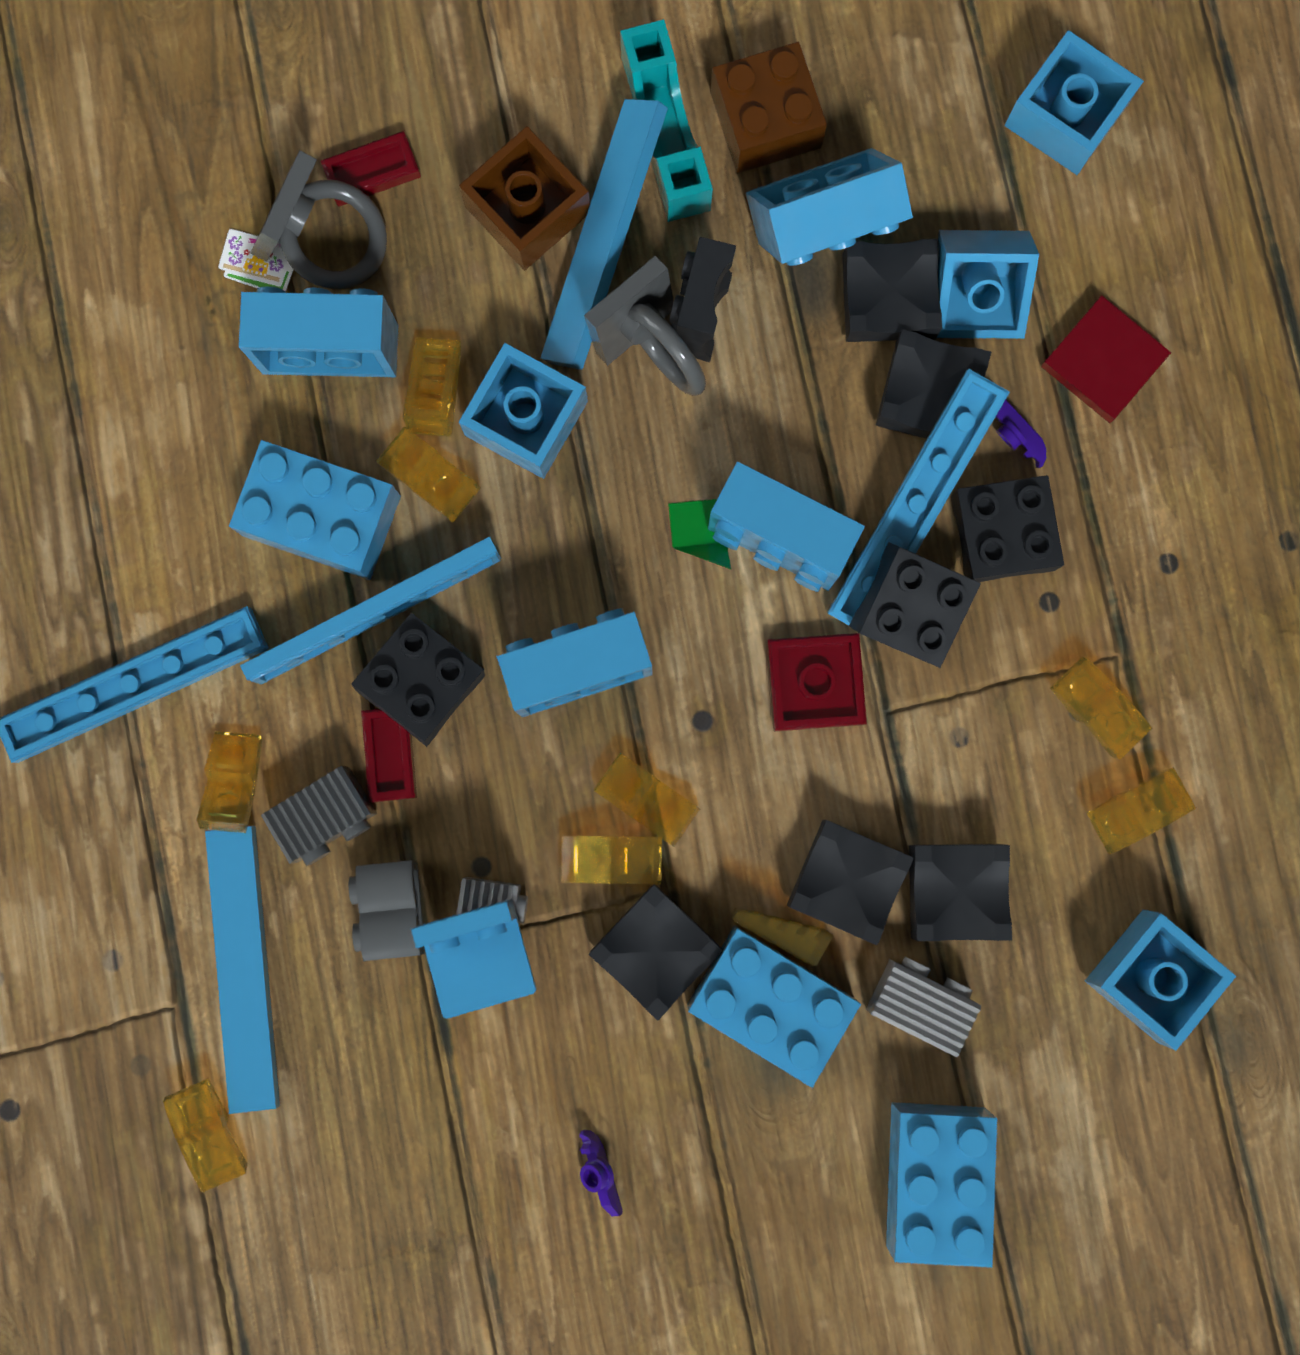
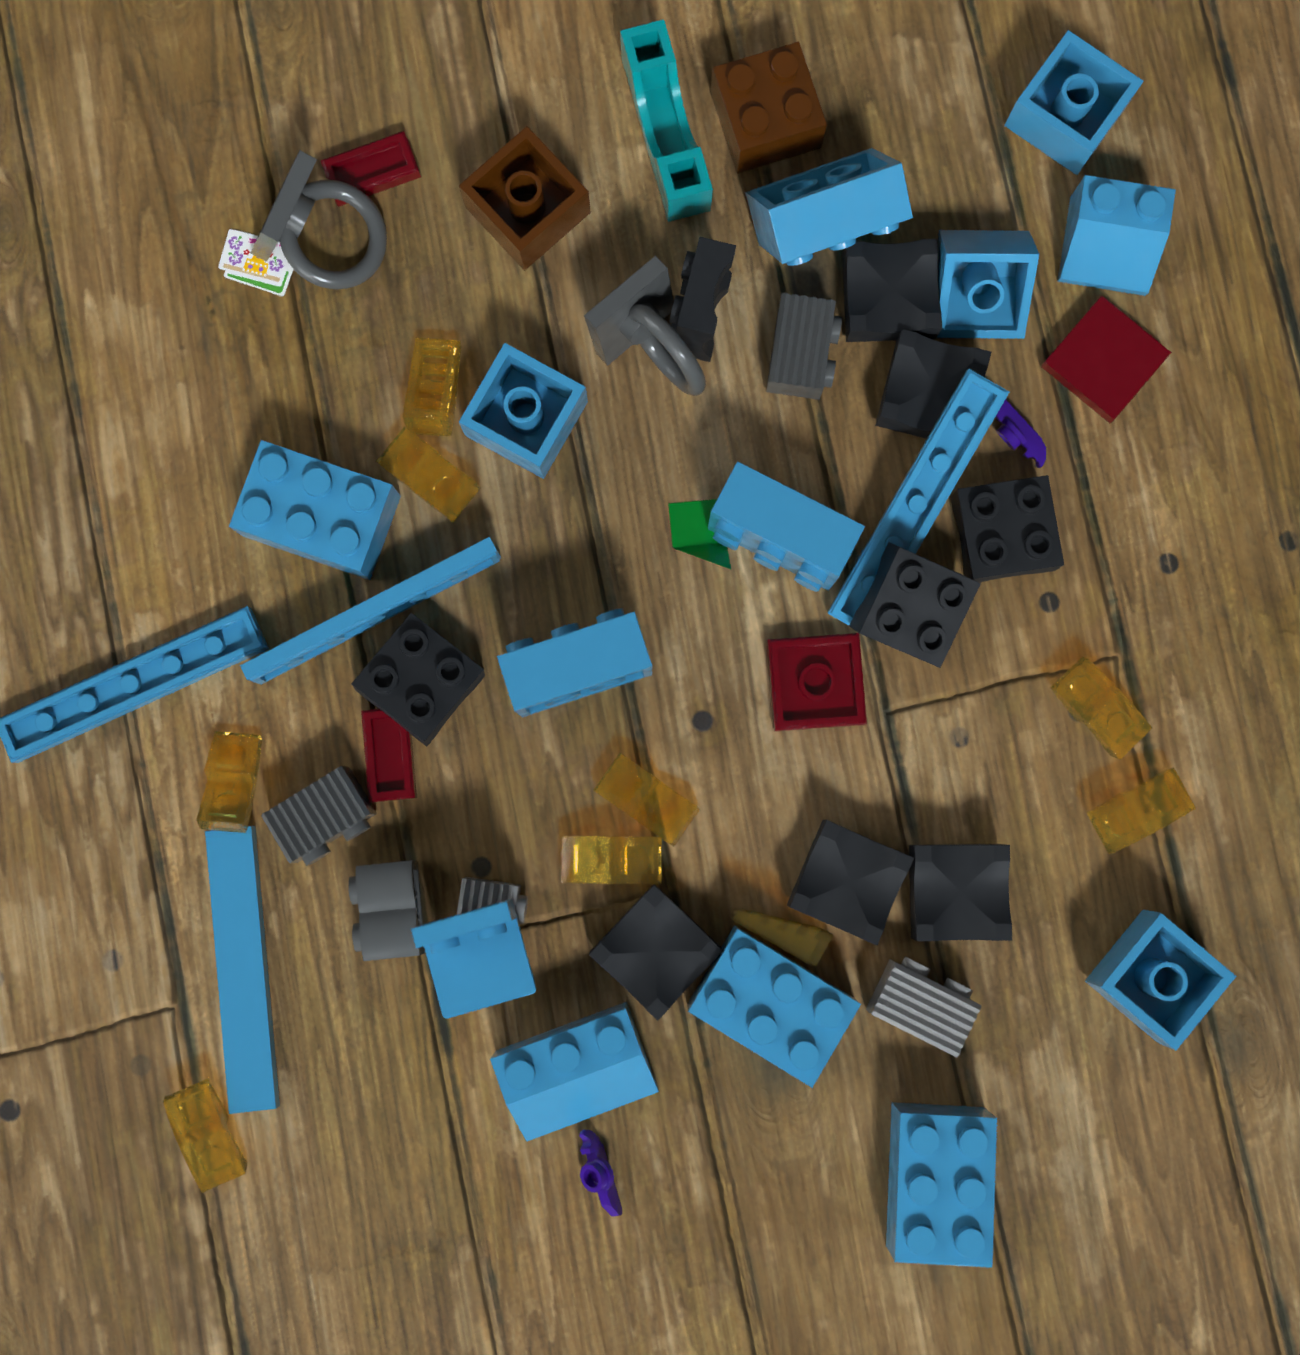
(319, 333): dark azure brick -> none
(574, 1072): none -> dark azure slope
(604, 230): dark azure tile -> none
(802, 345): none -> dark grey brick
(1115, 234): none -> dark azure slope

